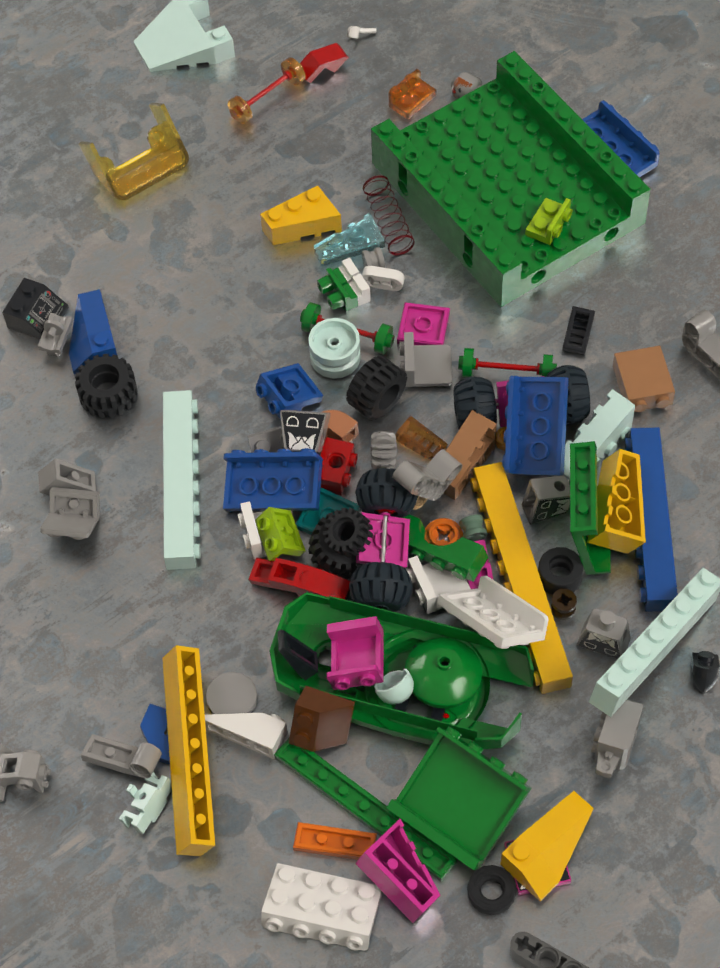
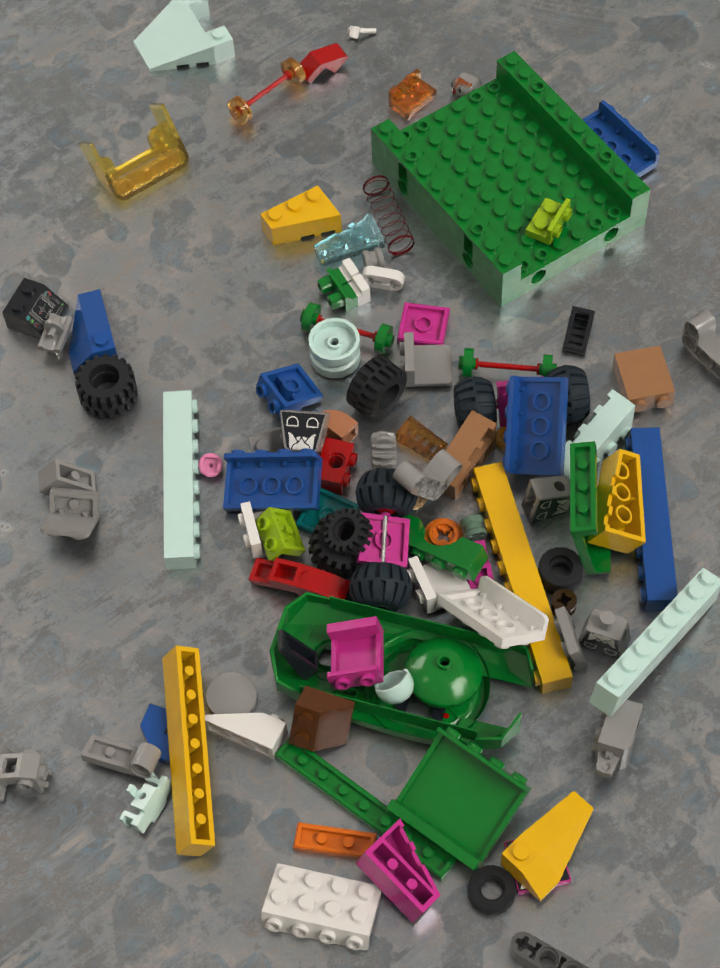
(210, 465): none -> bright pink tile
(571, 647): none -> light grey plate
(705, 670): black plate -> none

